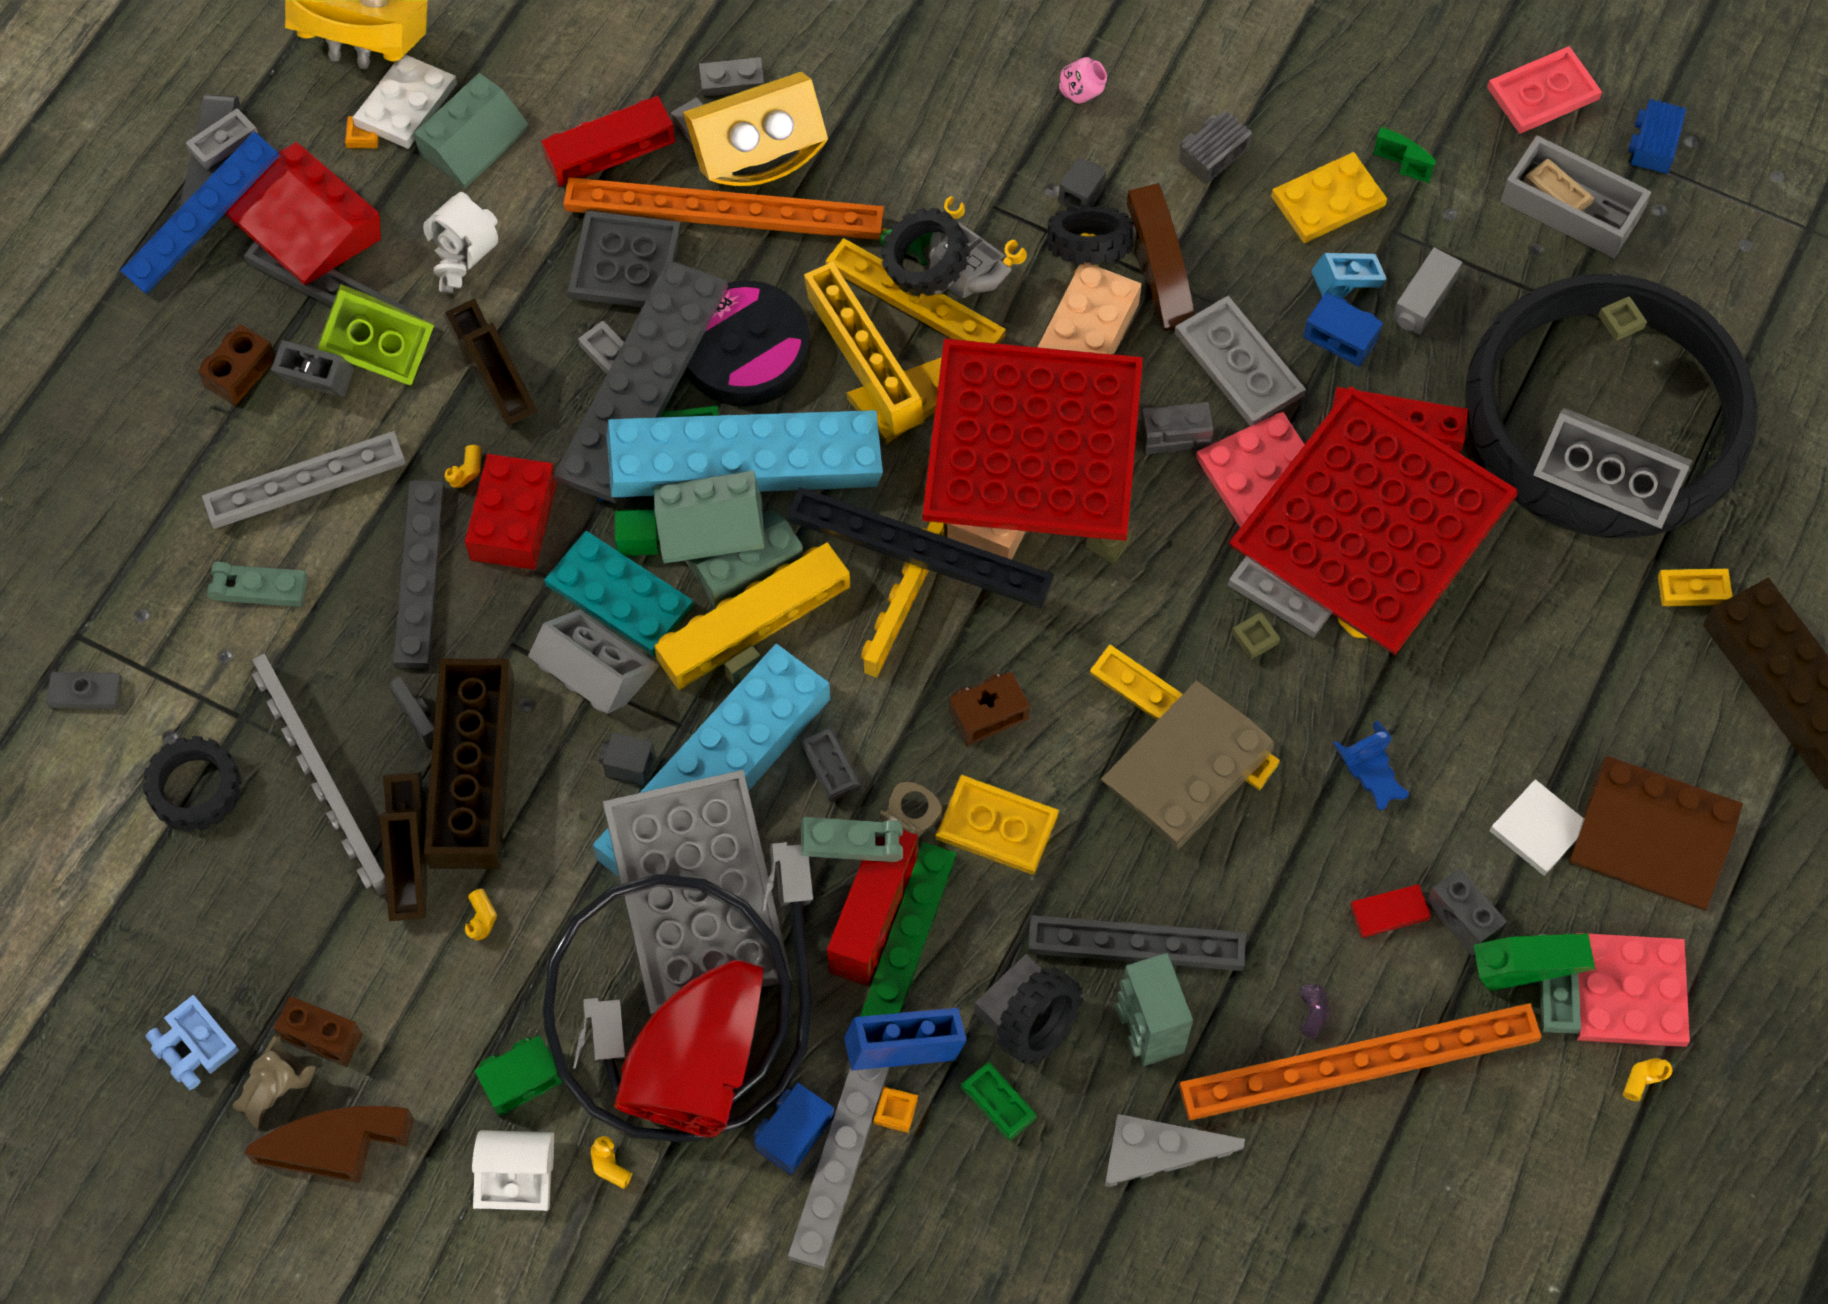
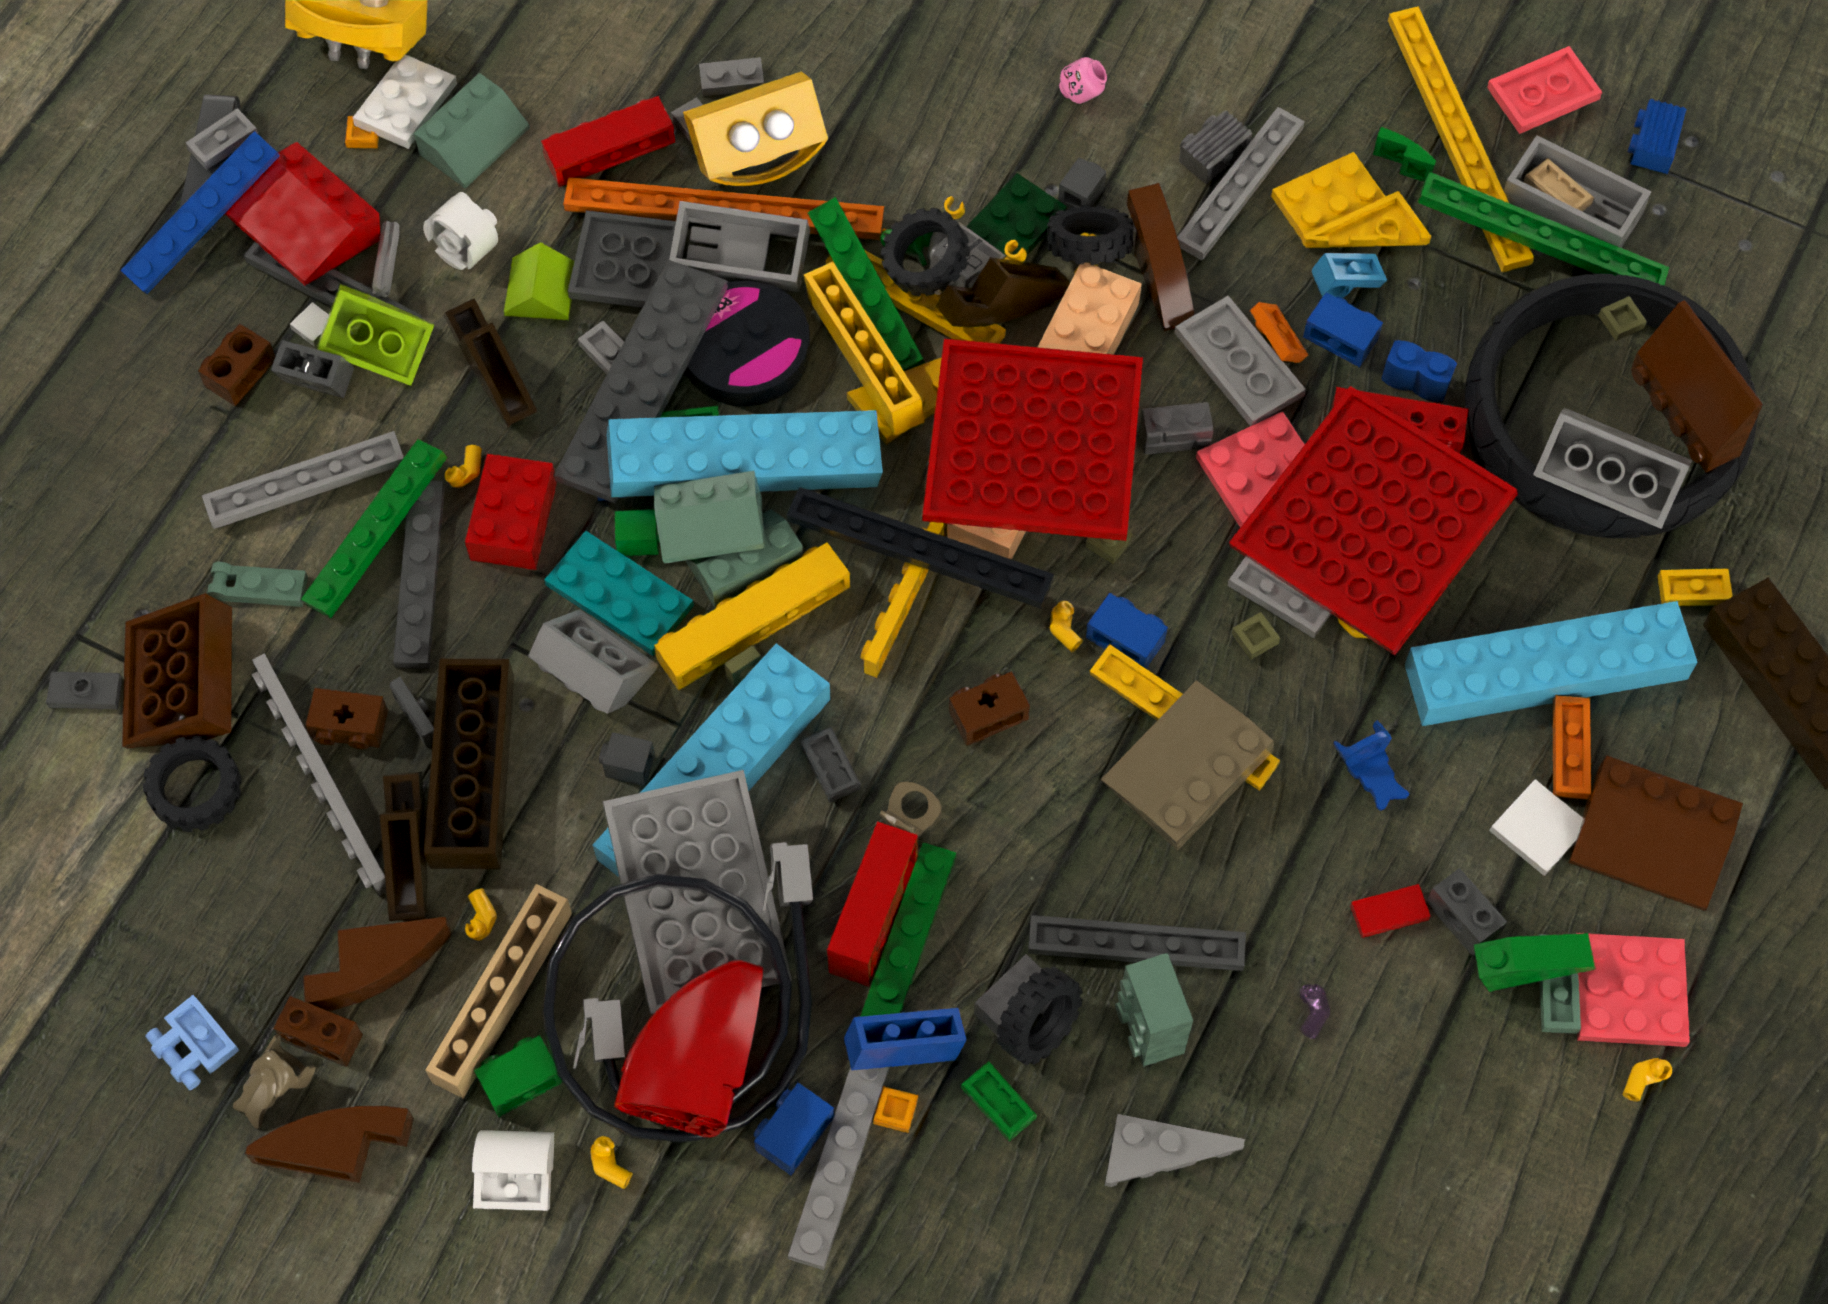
(178, 673): none -> reddish brown slope
(310, 324): none -> white tile
(346, 718): none -> reddish brown brick
(374, 528): none -> green plate
(375, 961): none -> reddish brown slope
(385, 259): none -> light grey axle
(450, 275): white plate -> none
(499, 991): none -> tan brick
(539, 284): none -> lime slope
(740, 243): none -> light grey piece
(851, 839): sand green plate -> none
(864, 281): none -> green plate
(997, 824): yellow tile -> none
(1002, 293): none -> dark brown slope
(1018, 214): none -> dark green plate
(1061, 625): none -> yellow arm
(1127, 629): none -> blue brick
(1240, 183): none -> light grey plate
(1279, 333): none -> orange plate
(1359, 1061): orange plate -> none
(1381, 223): none -> yellow wing
(1420, 371): none -> blue brick
(1426, 291): light grey brick -> none
(1453, 124): none -> yellow plate
(1536, 231): none -> green plate
(1547, 660): none -> medium azure brick
(1571, 747): none -> orange plate
(1697, 388): none -> reddish brown slope

